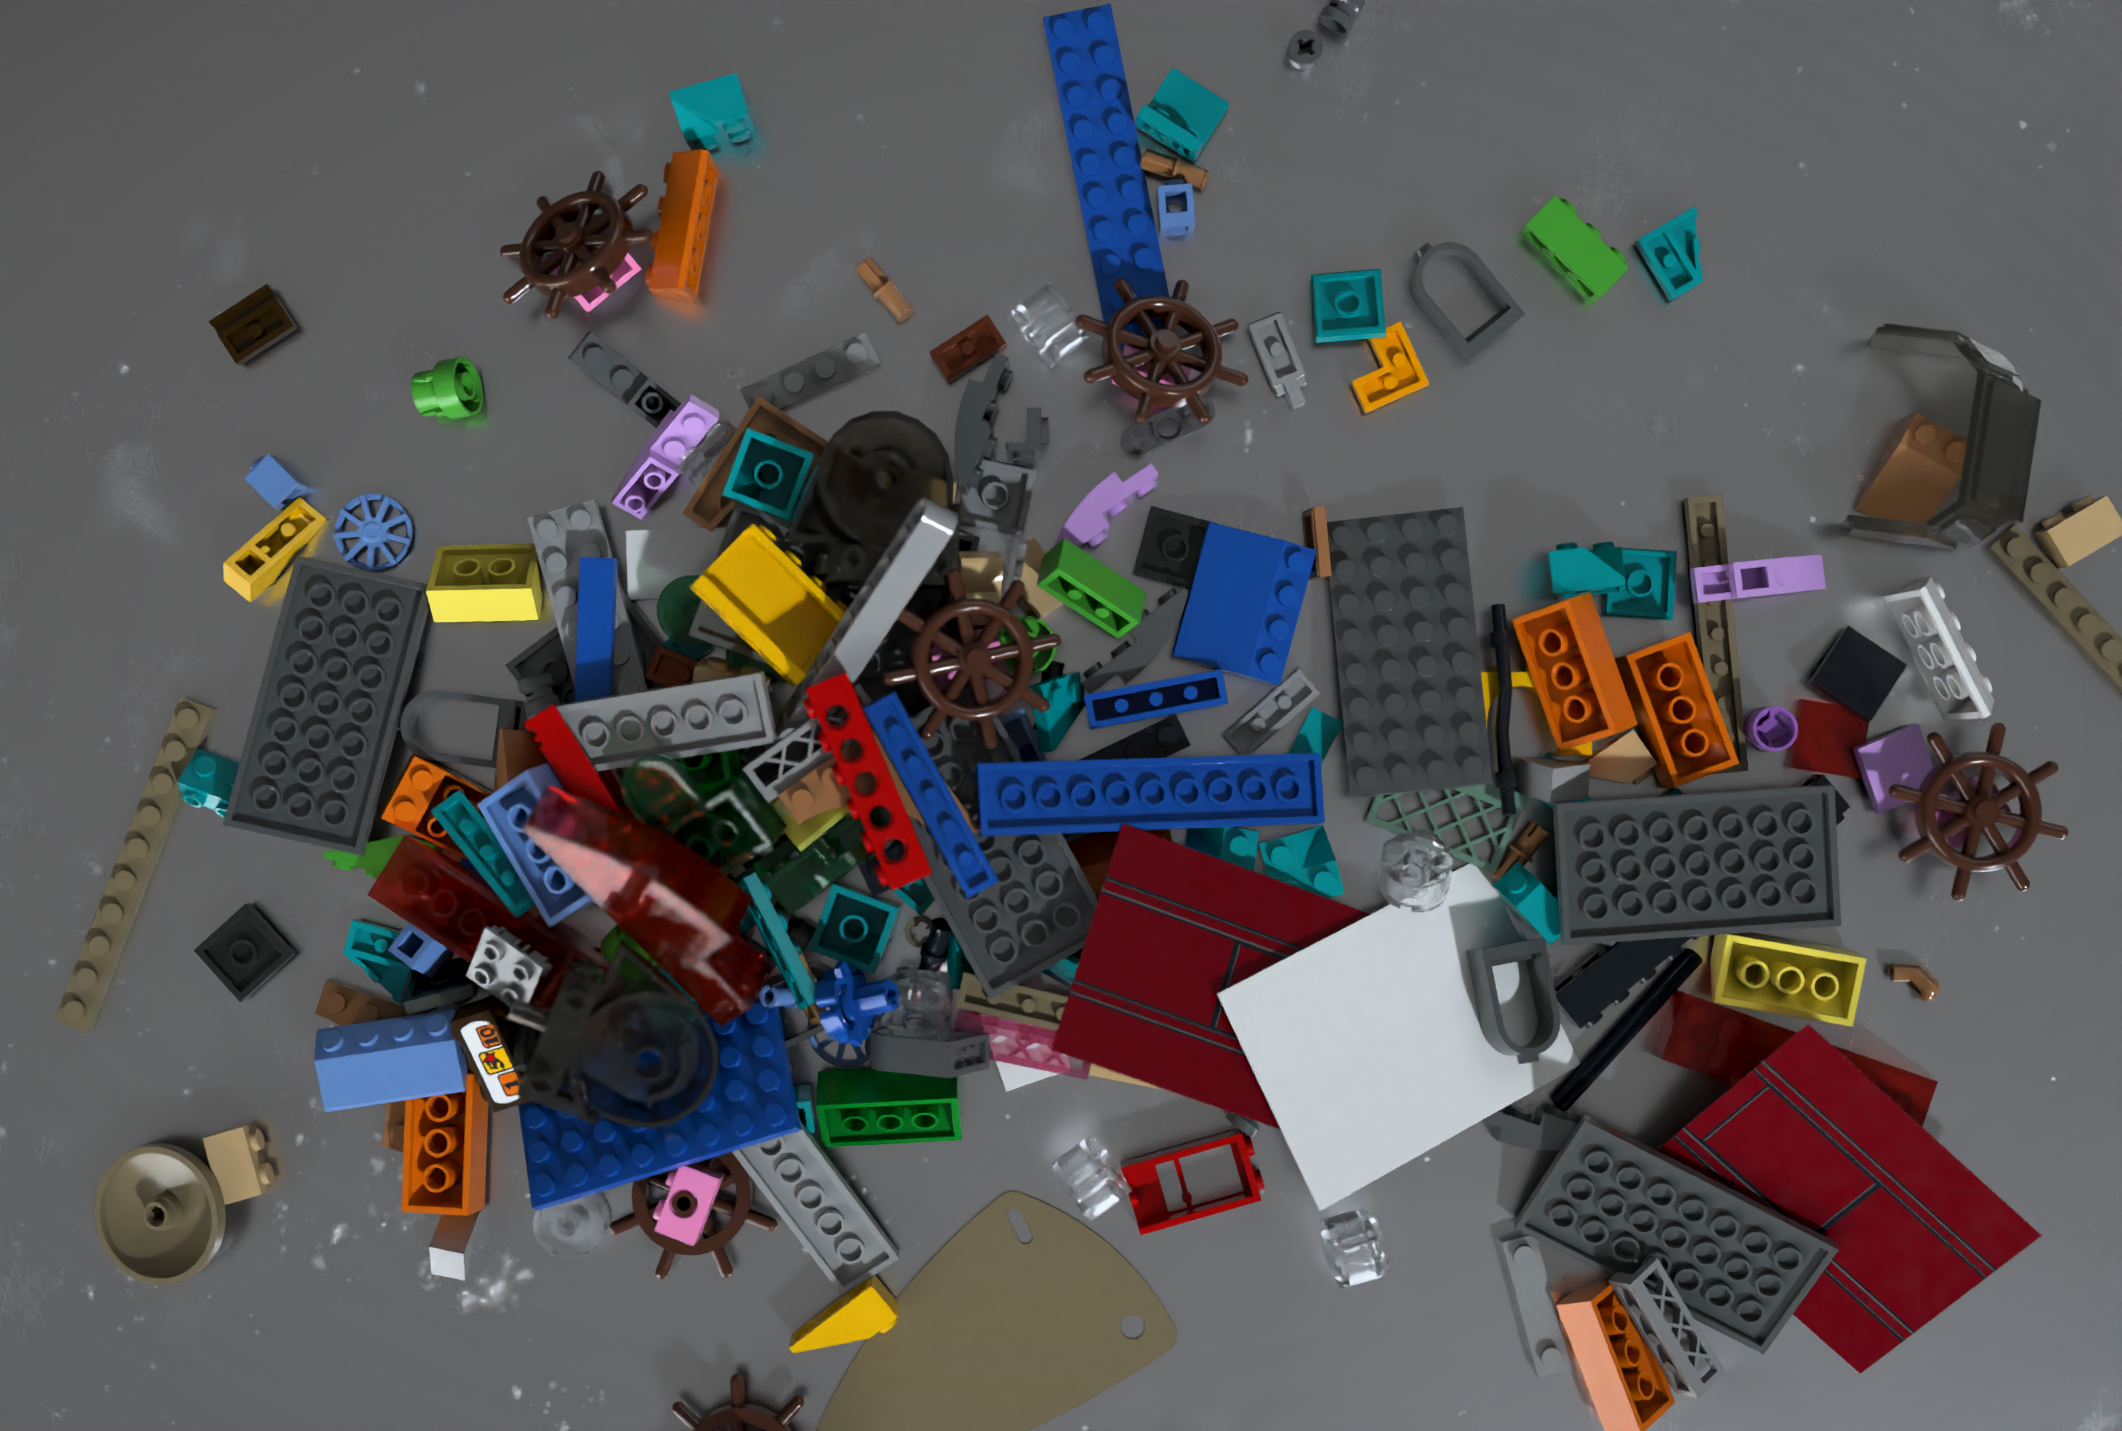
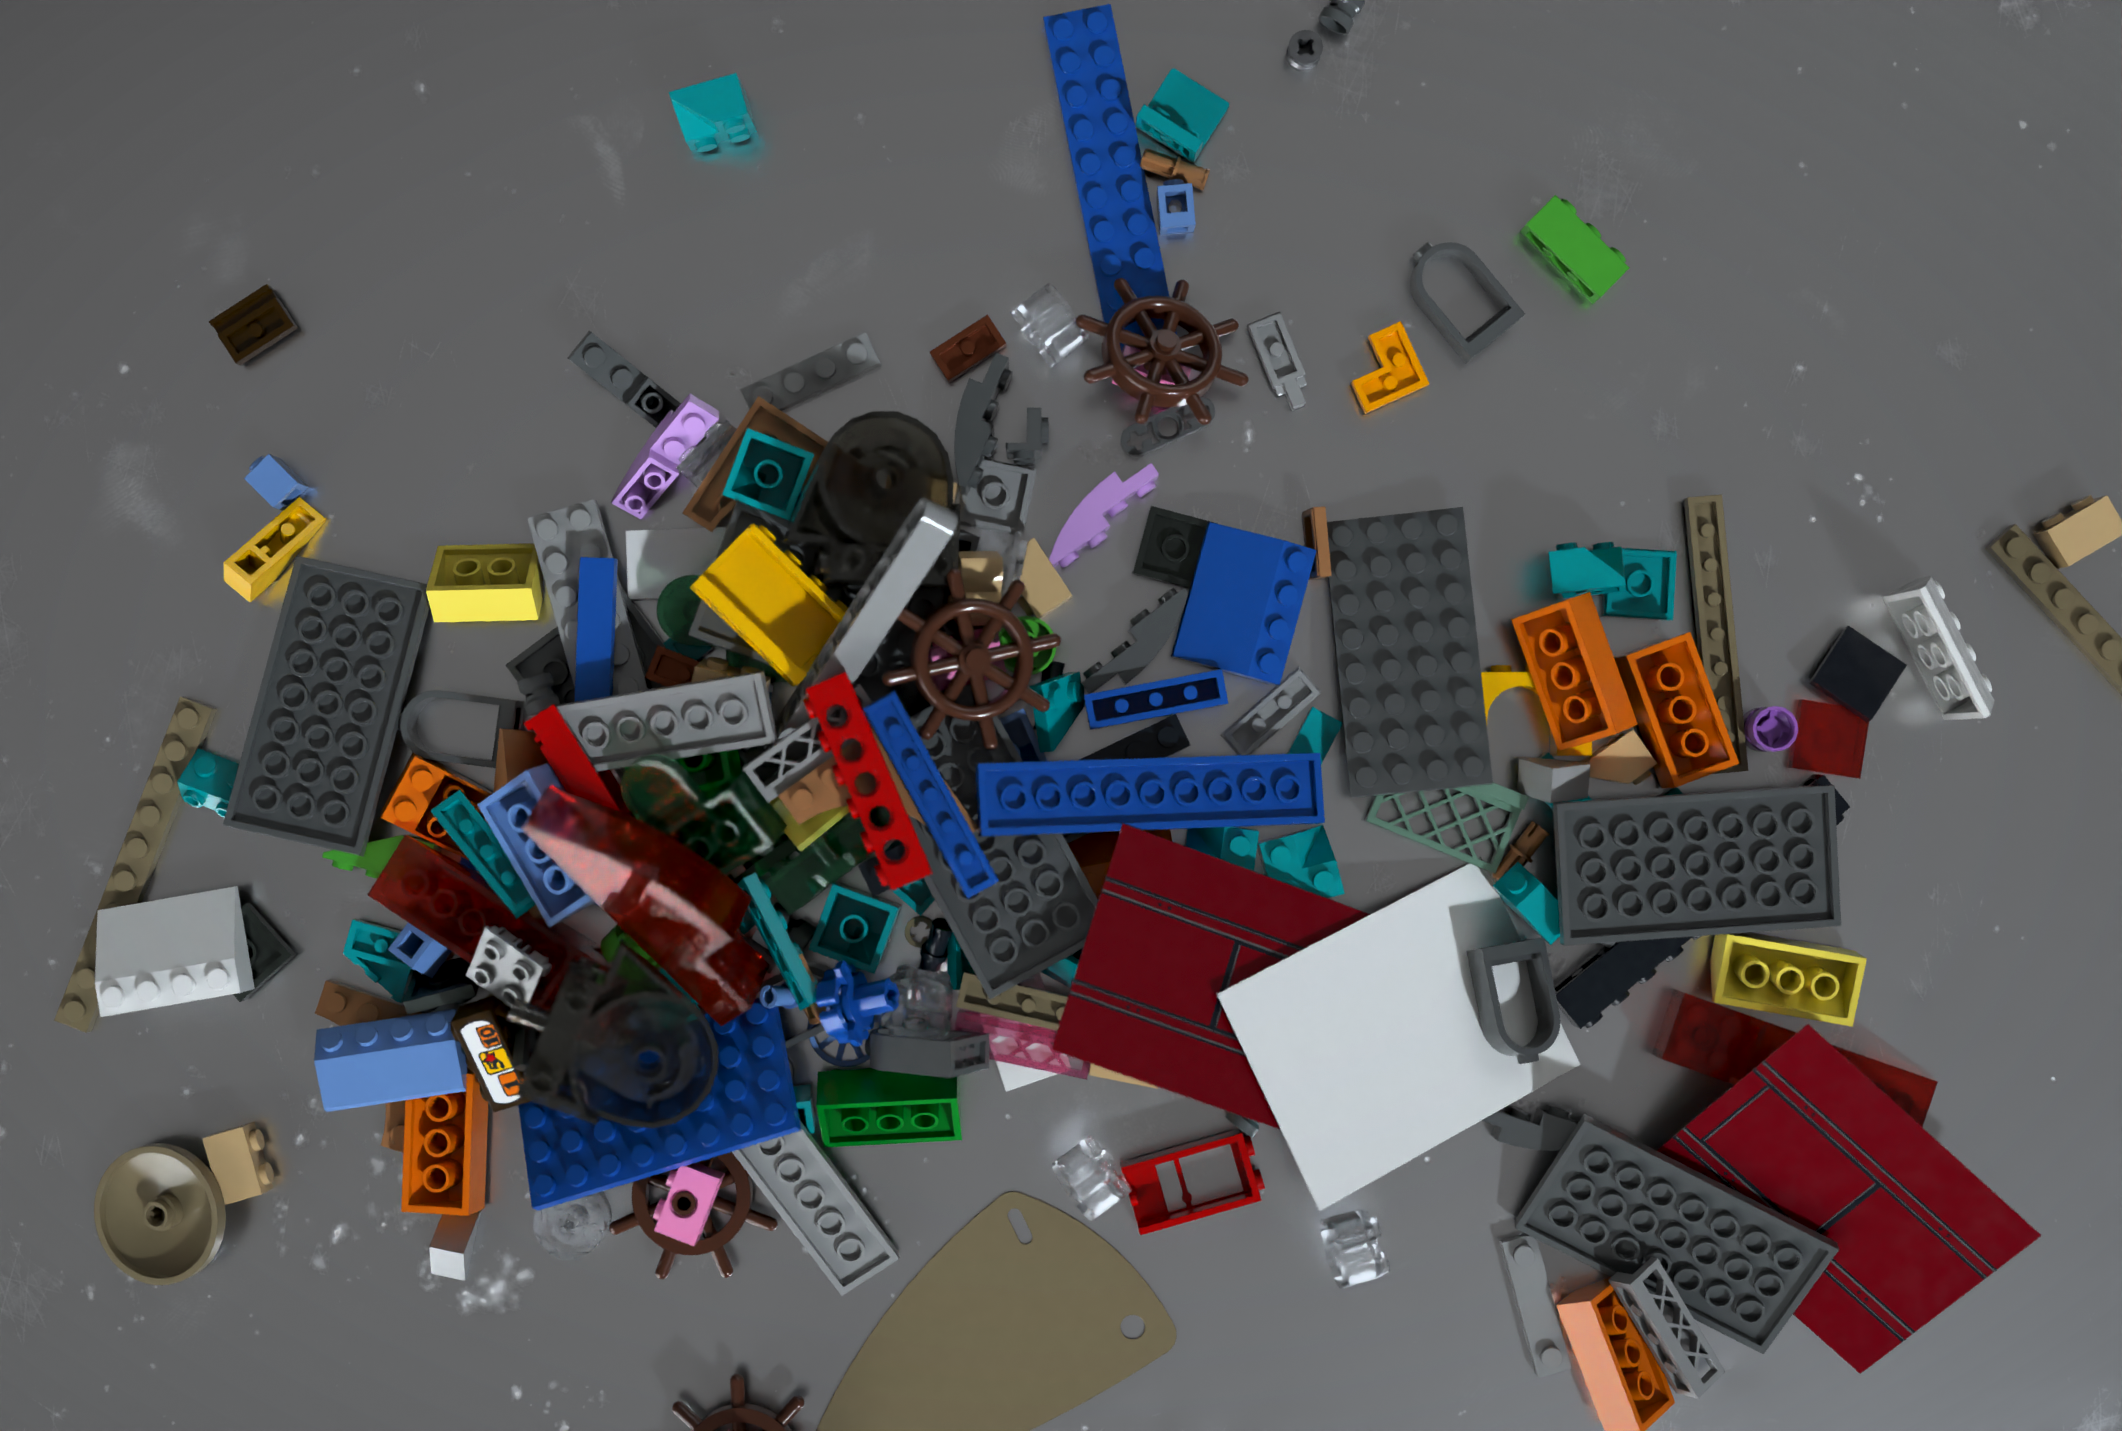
(171, 952): none -> white slope
(372, 532): medium blue wheel -> none
(448, 389): bright green piece -> none
(585, 254): reddish brown brick -> none
(683, 225): orange slope -> none
(850, 1318): yellow slope -> none
(884, 289): medium nougat axle -> none
(1091, 588): bright green brick -> none
(1348, 305): teal tile -> none
(1416, 870): clear brick -> none
(1501, 641): black bar -> none
(1627, 1029): black axle -> none
(1674, 254): teal wing -> none
(1757, 578): lavender slope -> none
(1890, 760): lavender tile -> none
(1914, 472): medium nougat slope -> none
(1926, 983): medium nougat arm -> none
(1976, 809): reddish brown brick -> none
(1996, 448): clear smoke piece -> none

